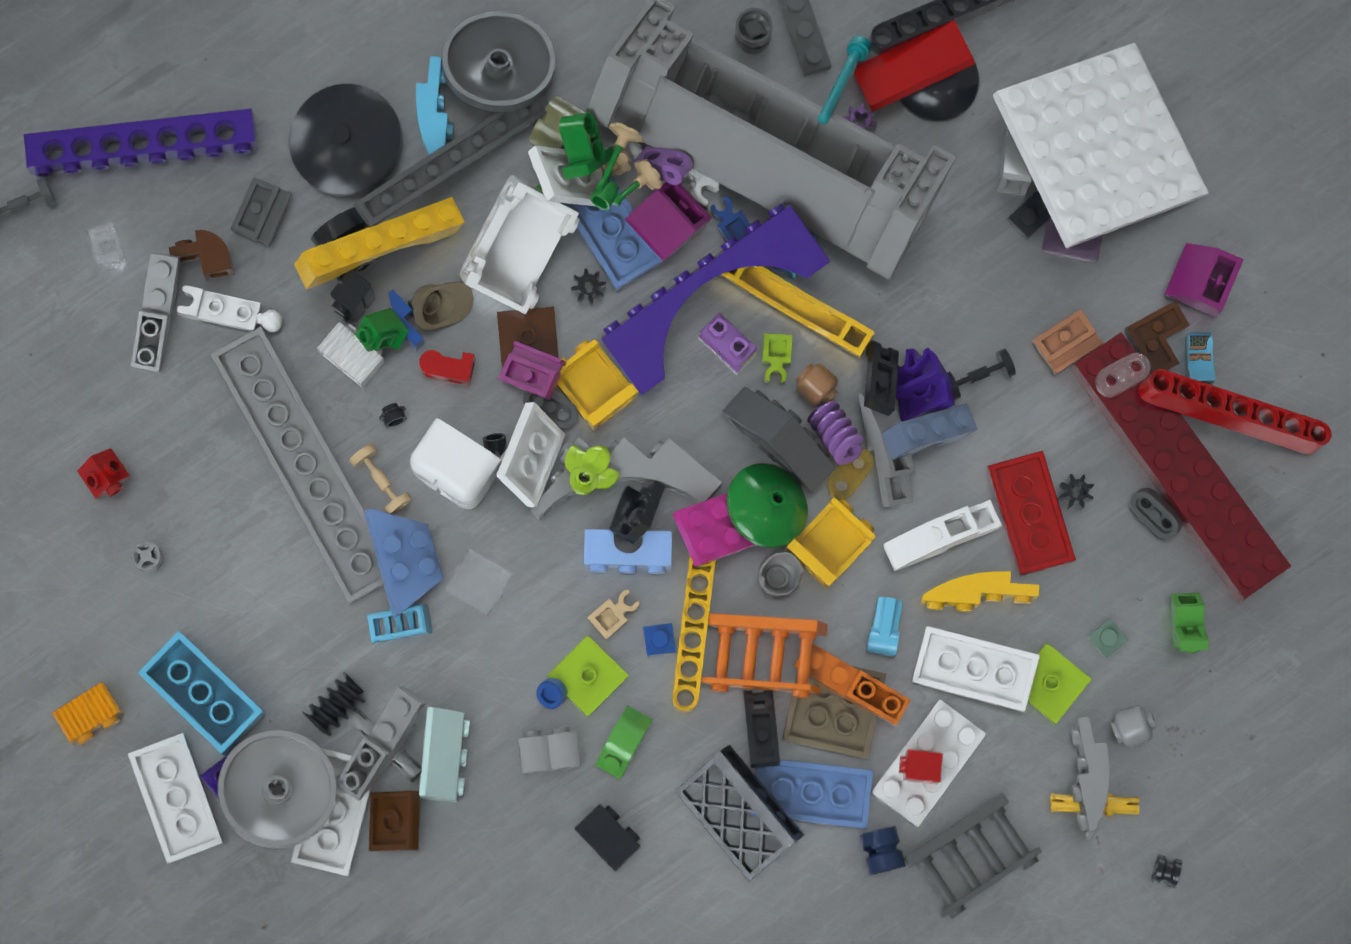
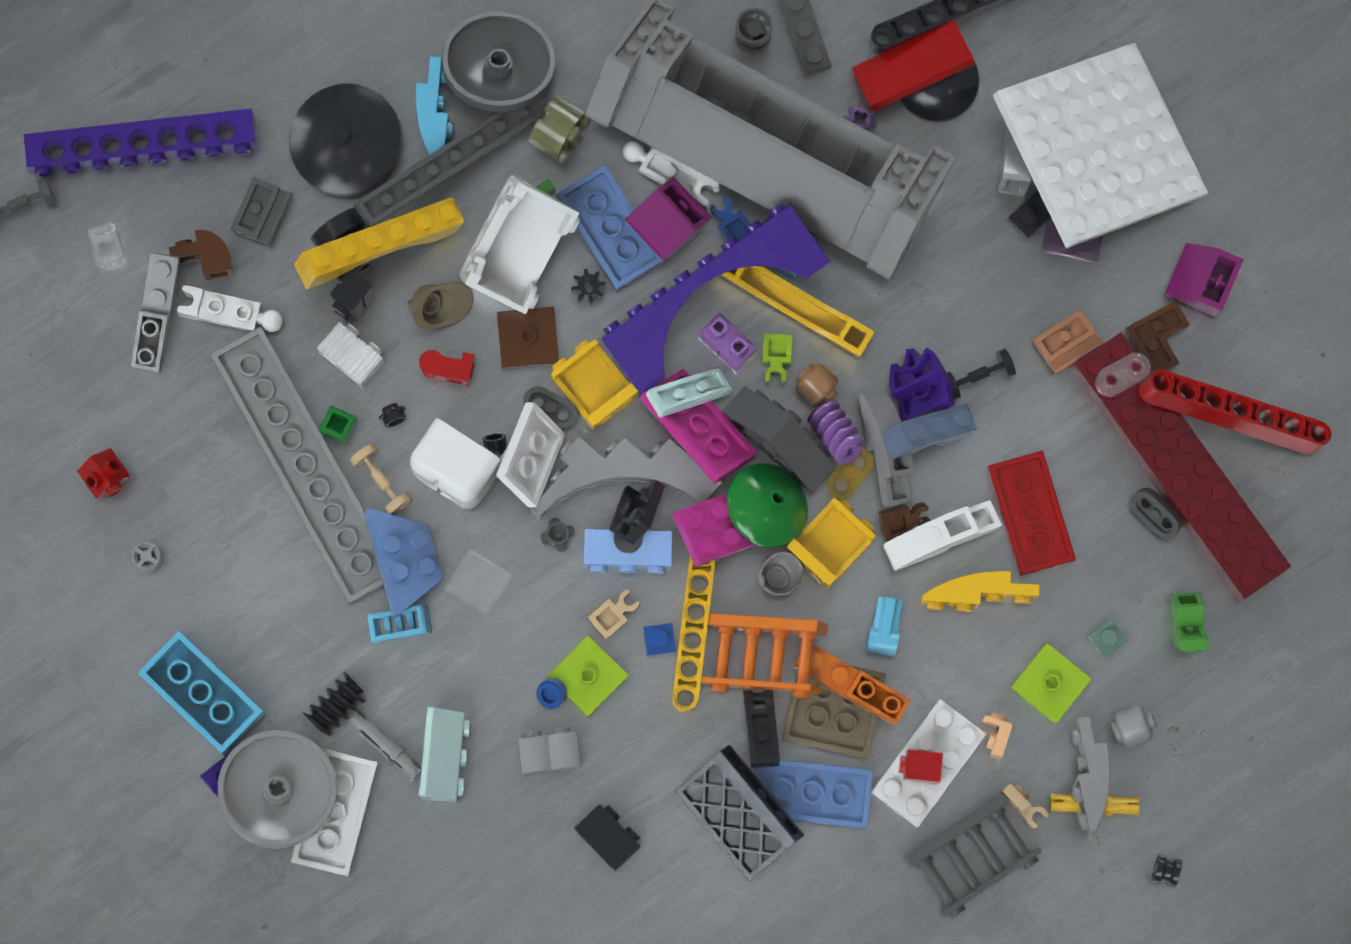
(88, 713): light orange brick -> none
(175, 798): white plate -> none
(338, 424): none -> green slope
(381, 331): green window -> none
(382, 743): light grey slope -> none
(394, 821): reddish brown plate -> none
(405, 313): blue slope -> none
(532, 370): magenta plate -> none
(548, 166): white plate -> none
(559, 542): none -> dark grey plate
(583, 145): green tile -> none
(592, 466): lime plate -> none
(606, 190): plant -> none
(623, 742): bright green brick -> none
(670, 164): medium lavender leg -> none
(688, 392): none -> light aqua tile
(706, 436): none -> dark pink plate
(857, 50): teal piece -> none
(881, 378): black plate -> none
(882, 850): dark blue wheel -> none
(900, 519): none -> reddish brown plate
(975, 669): white plate -> none
(997, 740): none -> light nougat bracket
(1018, 800): none -> tan plate
(1084, 490): black gear -> none
(1199, 357): medium azure leg -> none

